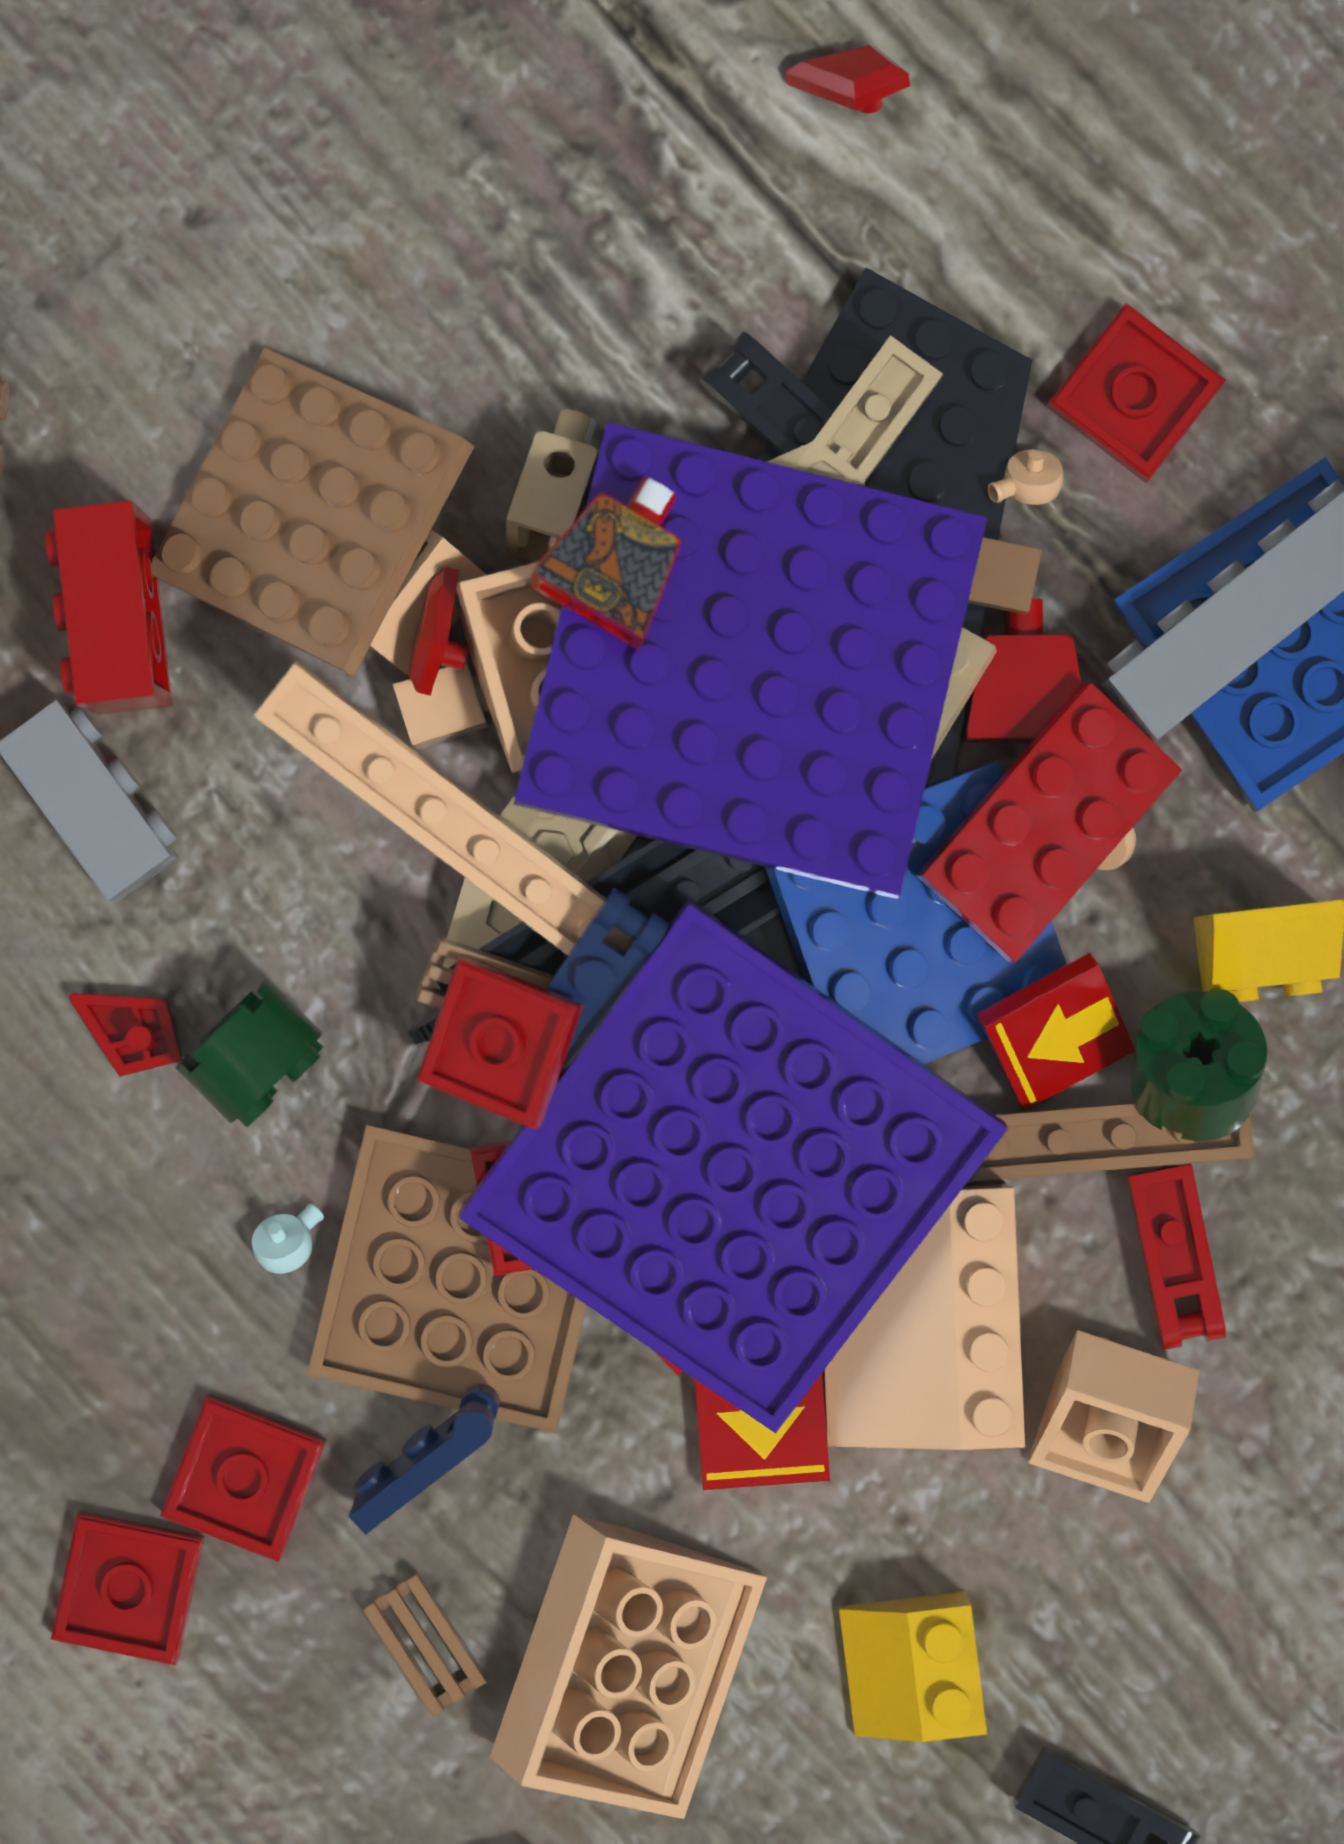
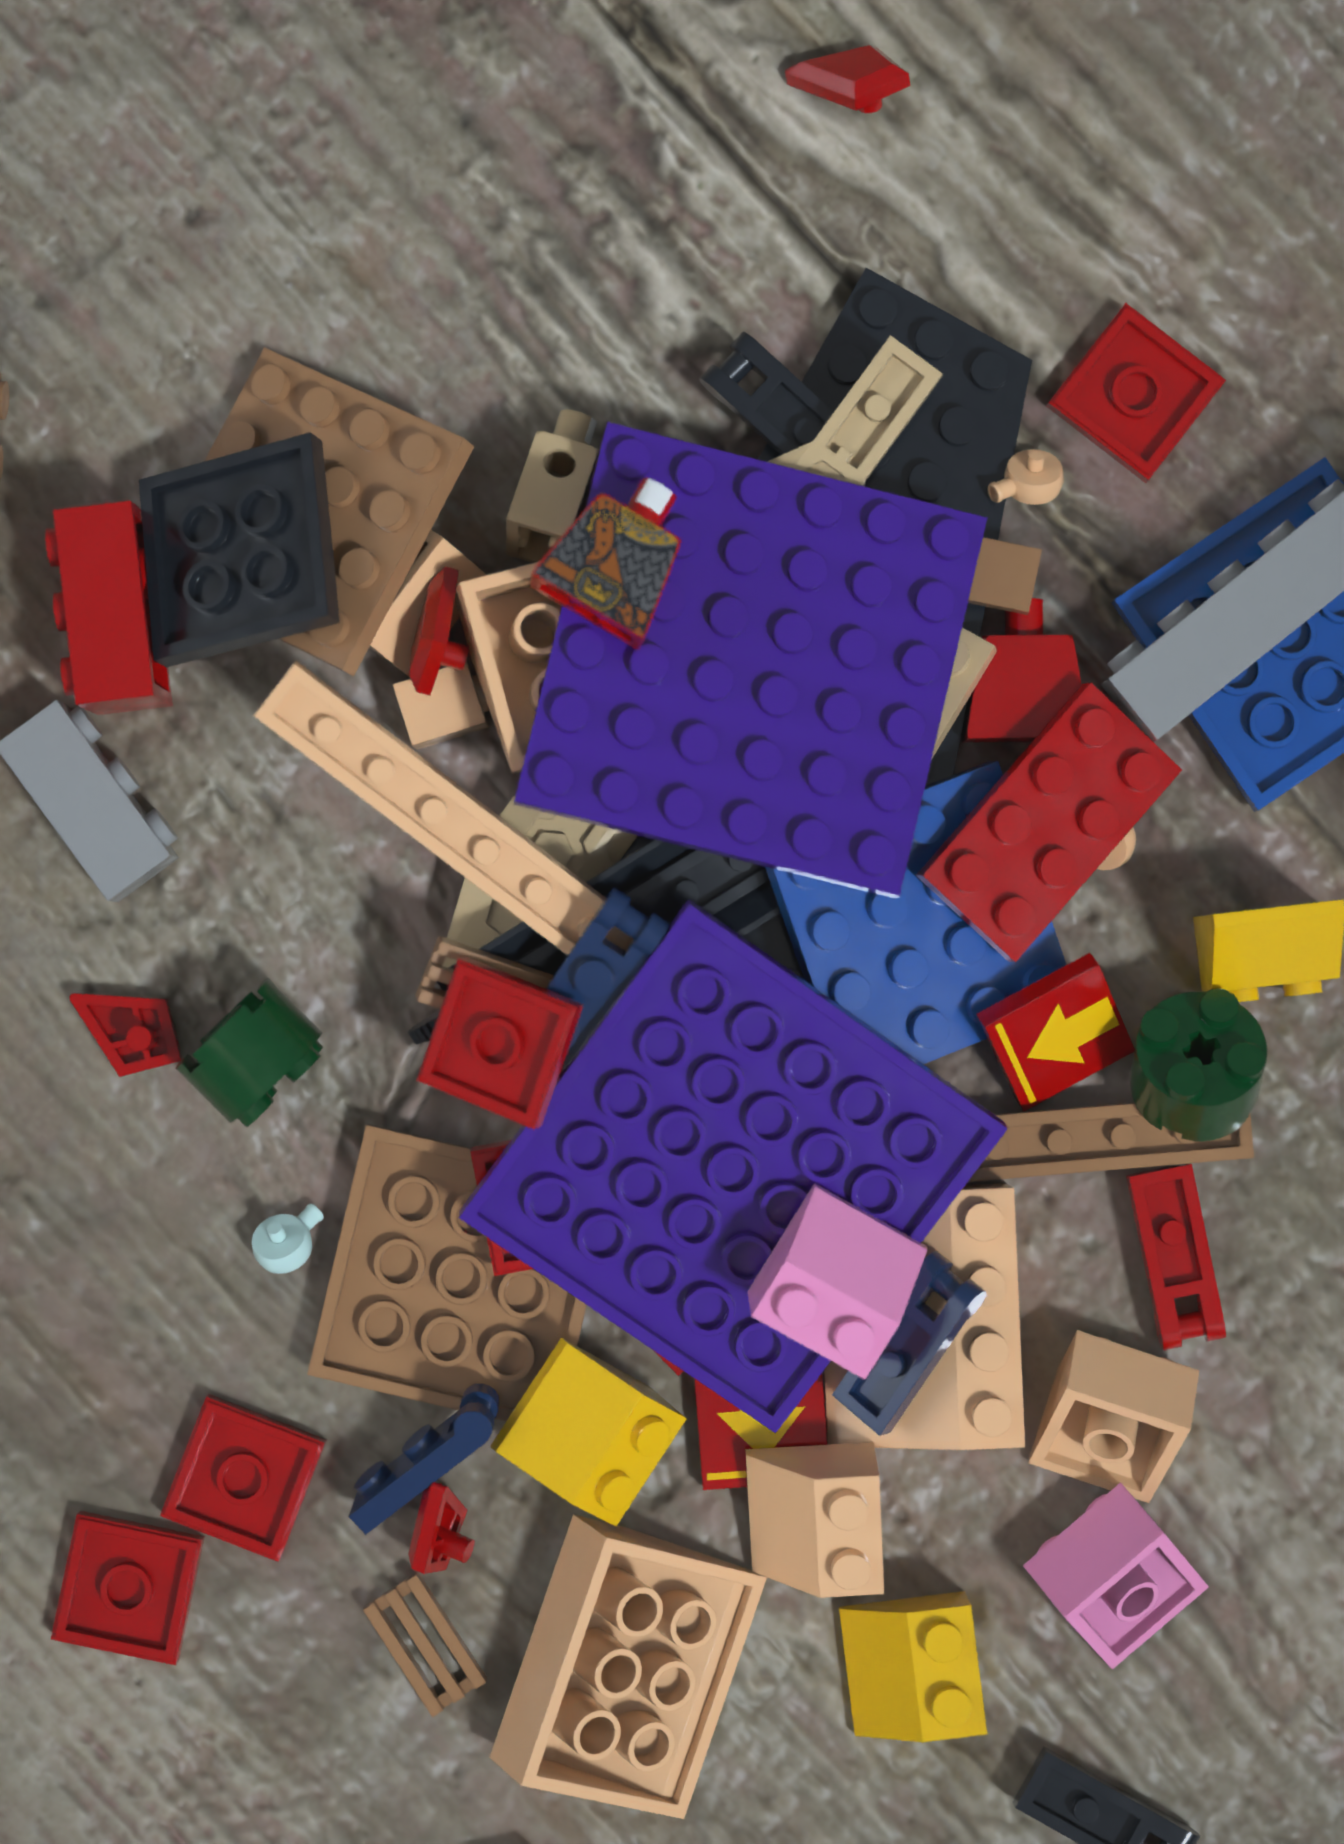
(238, 550): none -> black plate
(438, 1530): none -> red piece
(588, 1432): none -> yellow slope
(817, 1518): none -> light nougat slope
(837, 1281): none -> bright pink slope
(913, 1347): none -> dark blue plate
(1115, 1575): none -> bright pink slope

